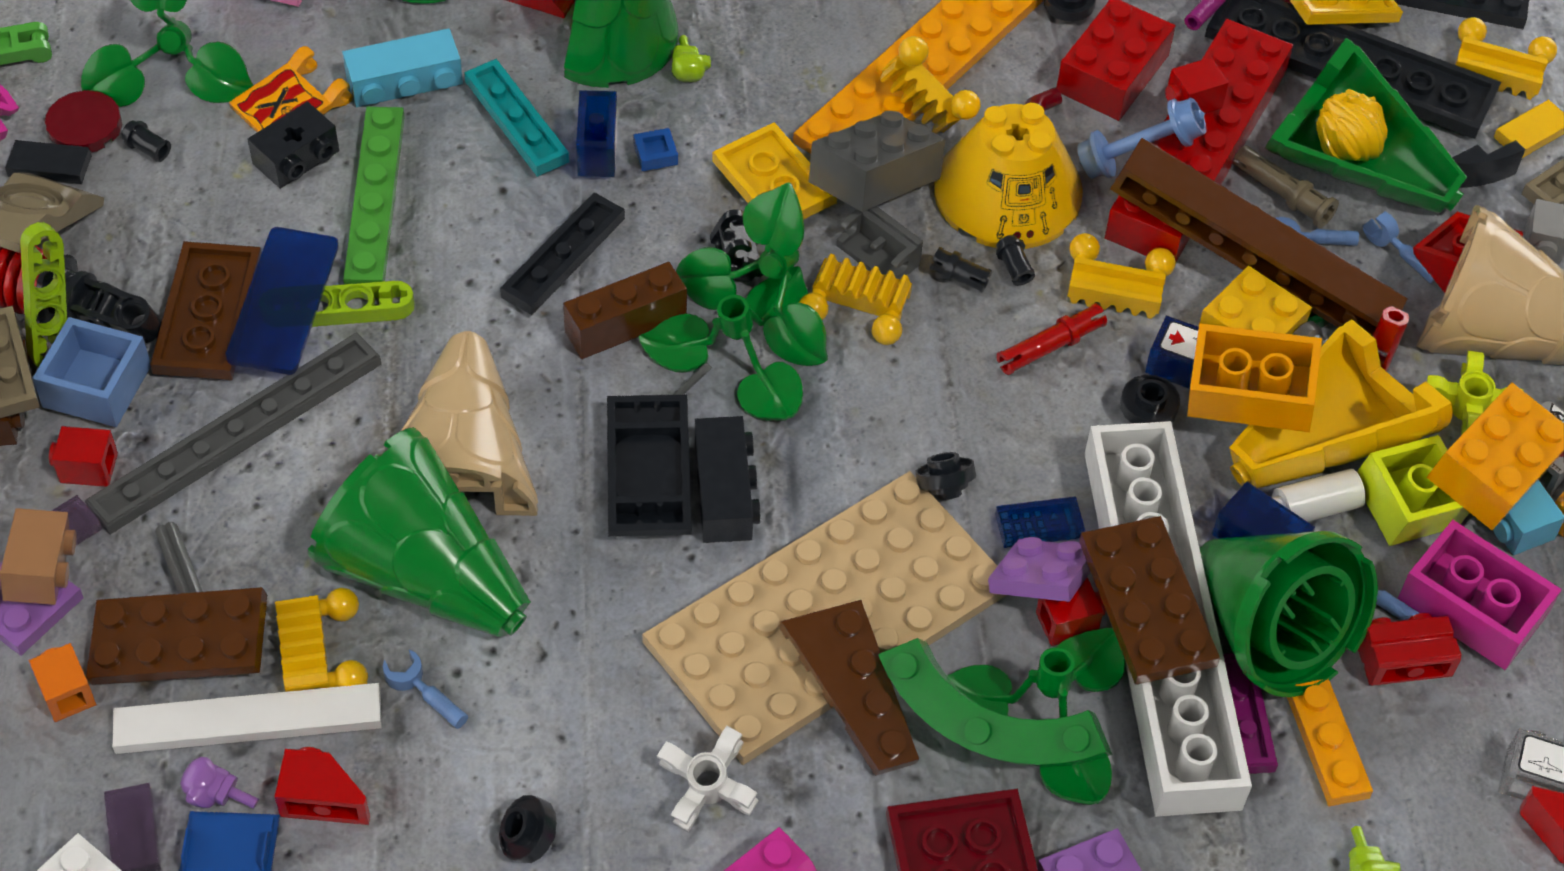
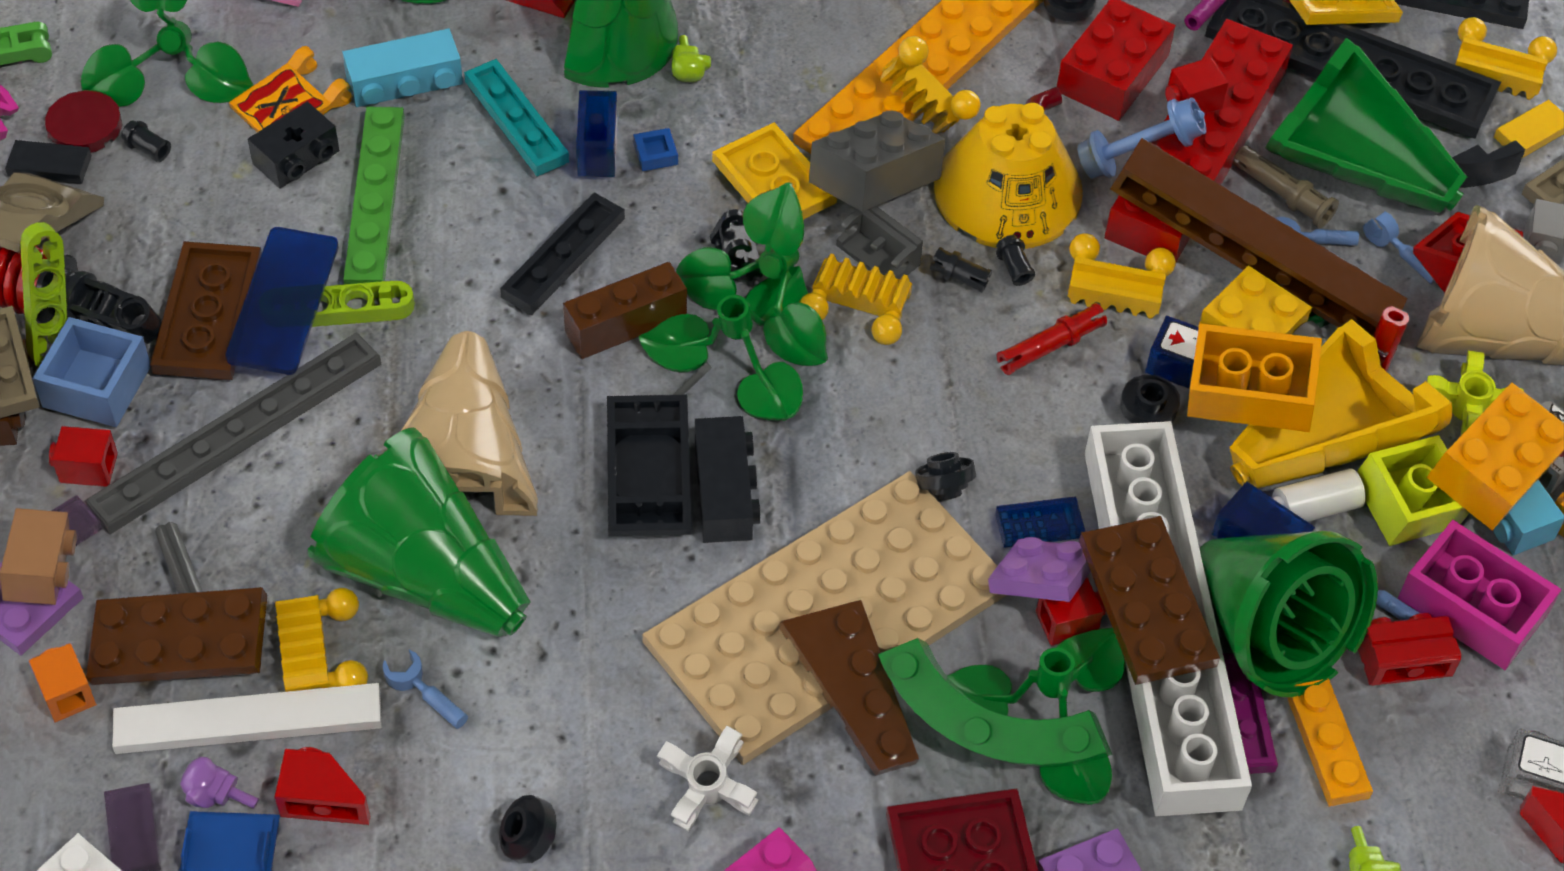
(1352, 127): yellow hair -> none

